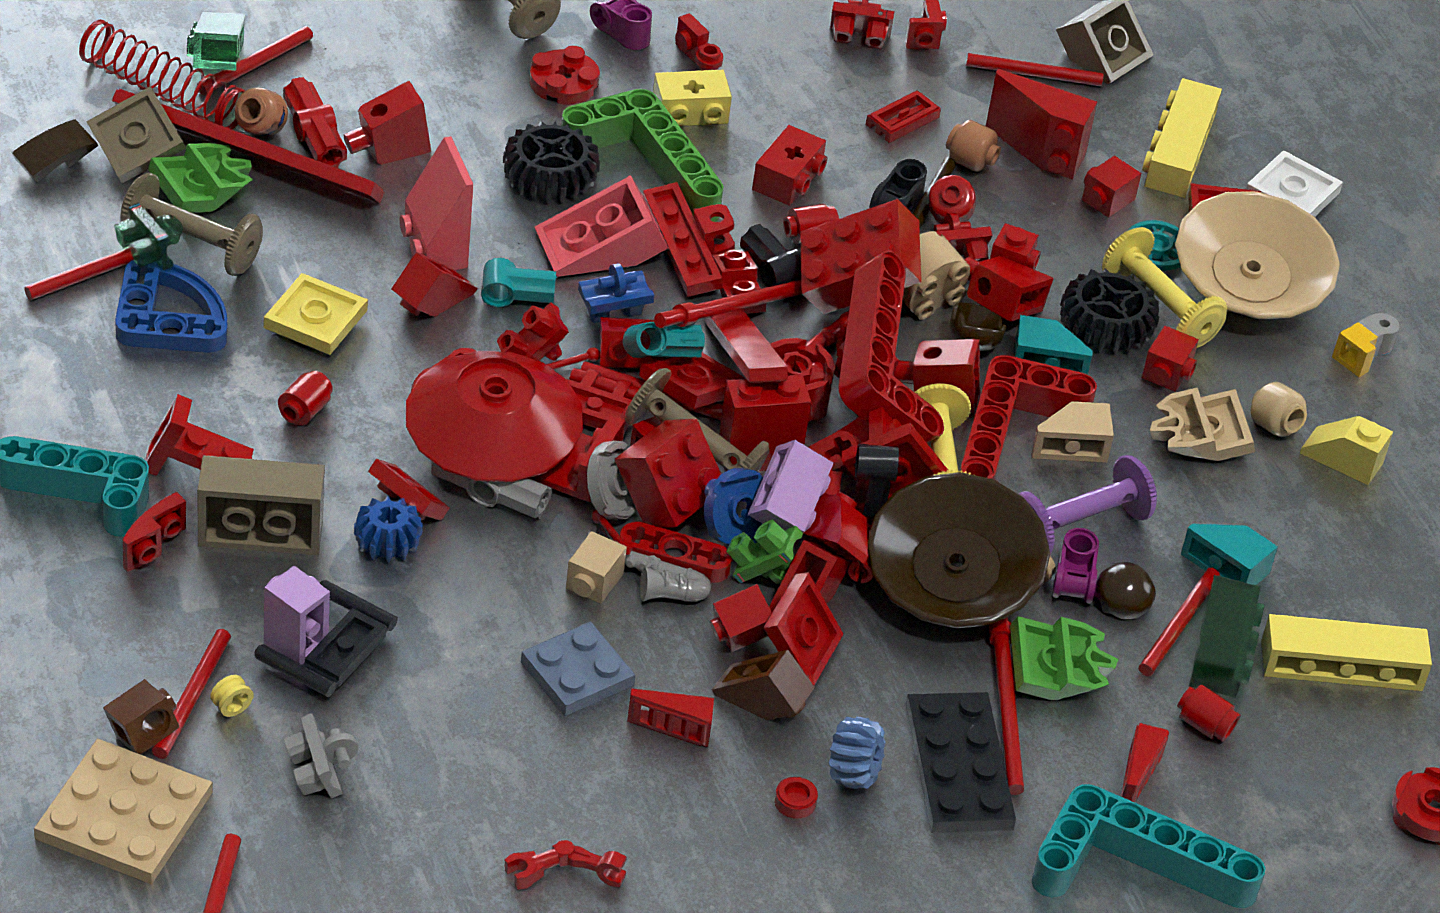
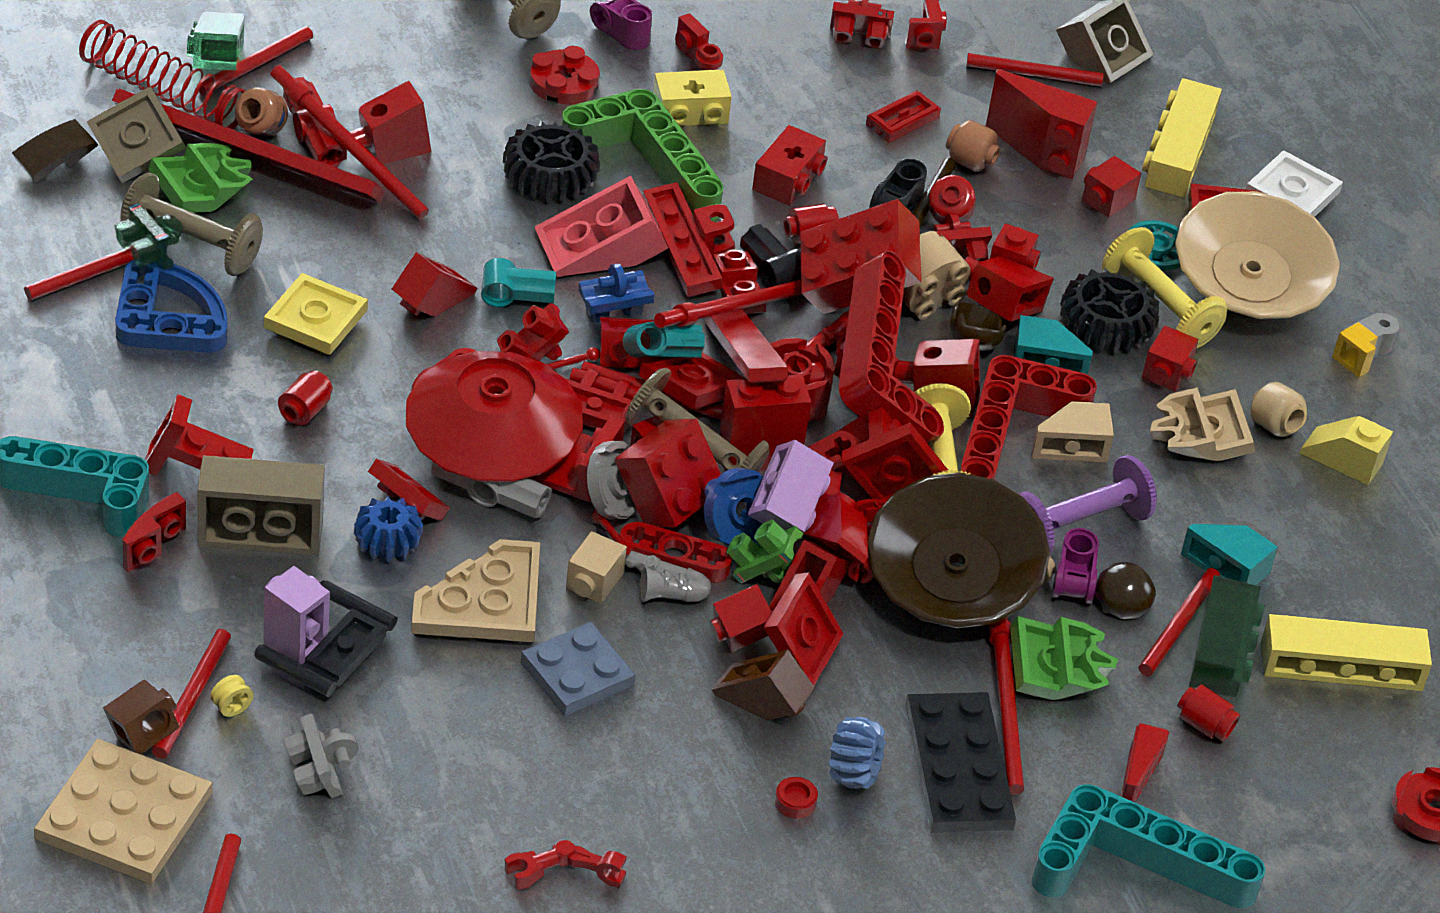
(301, 95): none -> red bar
(441, 209): coral slope -> none
(484, 596): none -> tan plate
(678, 715): red slope -> none
(874, 471): black piece -> none

